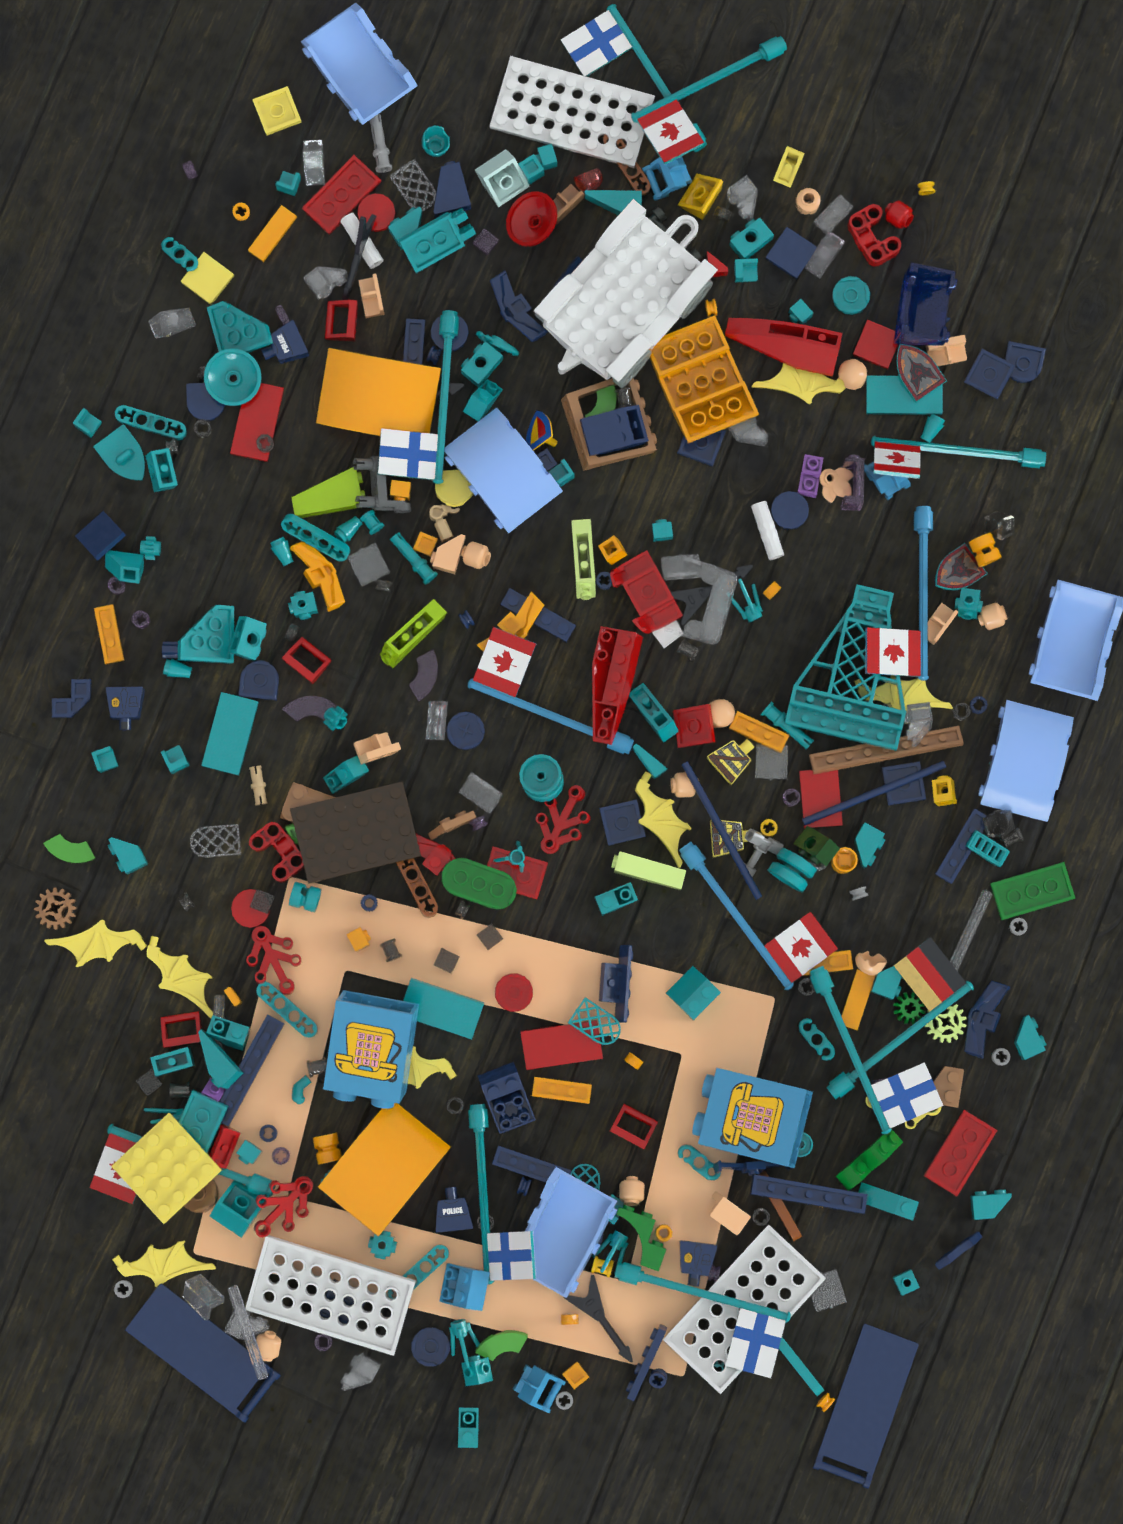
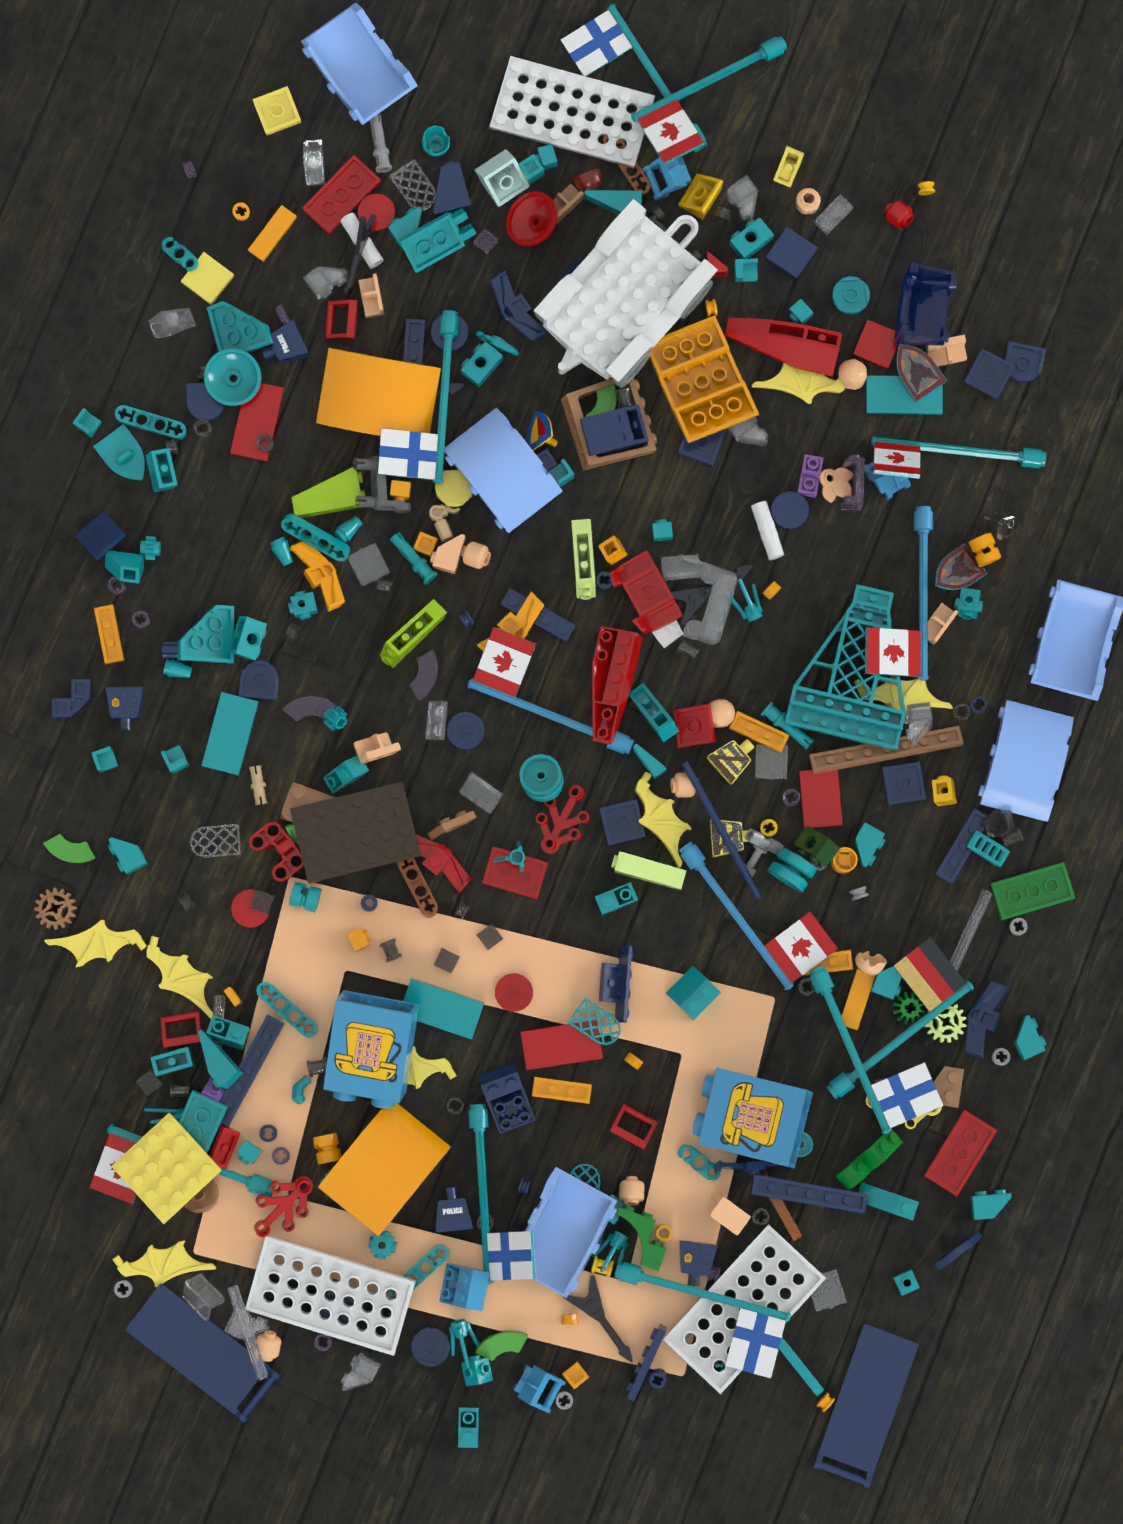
(236, 1208): teal slope -> none
(272, 956): red plant -> none
(288, 183): teal panel -> none
(299, 667): red tile -> none
(372, 522): teal bush -> none
(433, 355): dark blue bush -> none
(478, 823): clear purple bush -> none
(479, 883): green tile -> none
(482, 400): teal slope -> none
(525, 1164): dark blue plate -> none
(824, 254): clear slope -> none
(825, 1042): teal piece -> none
(867, 241): red beam -> none
(873, 793): dark blue piece -> none
(932, 427): teal cone -> none
(992, 616): light nougat head -> none

